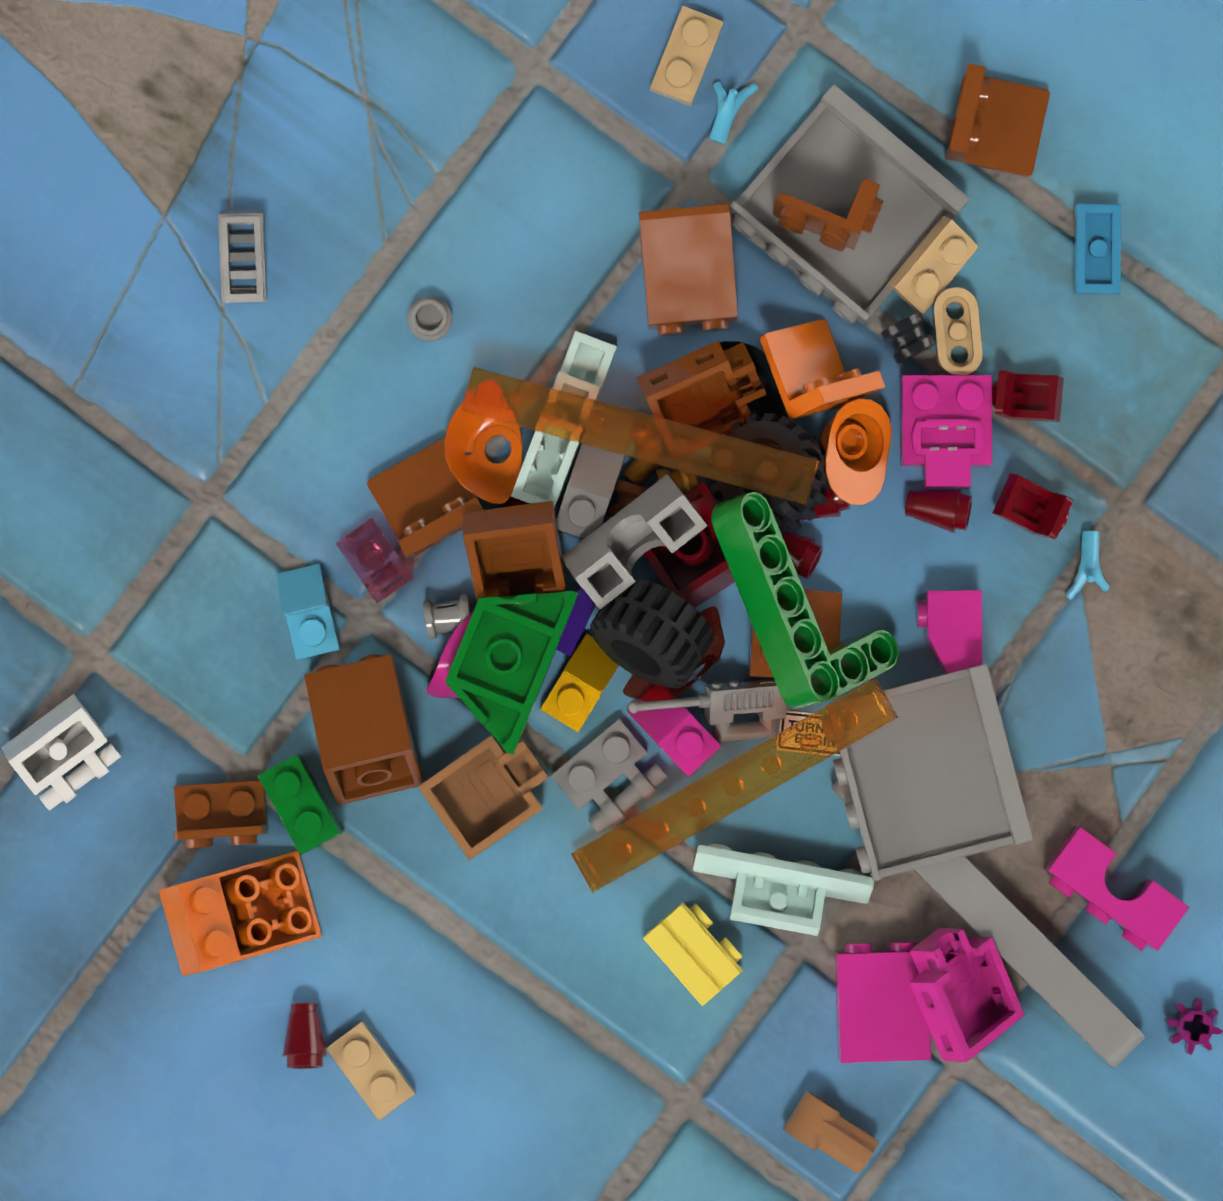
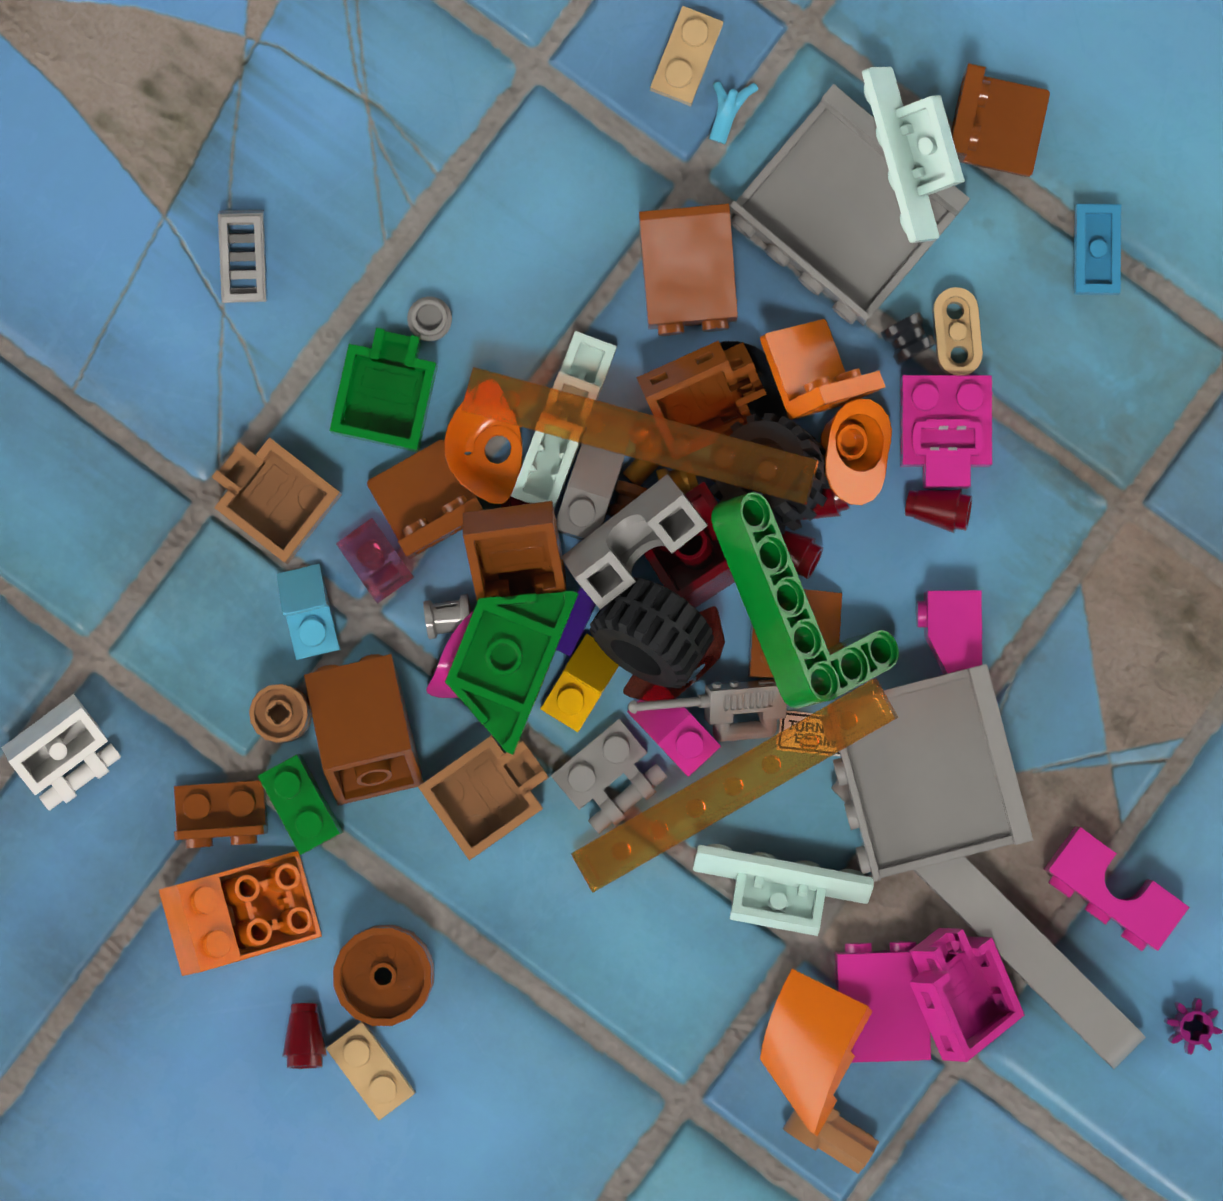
(274, 497): none -> medium nougat piece
(280, 713): none -> medium nougat wheel
(370, 998): none -> dark orange wheel
(385, 392): none -> green piece
(693, 952): light yellow brick -> none
(811, 1045): none -> orange slope
(834, 230): dark orange bracket -> none
(916, 150): none -> light aqua bracket
(933, 265): tan plate -> none
(1028, 396): dark red bracket -> none
(1032, 507): dark red bracket -> none
(1089, 566): medium azure bar -> none

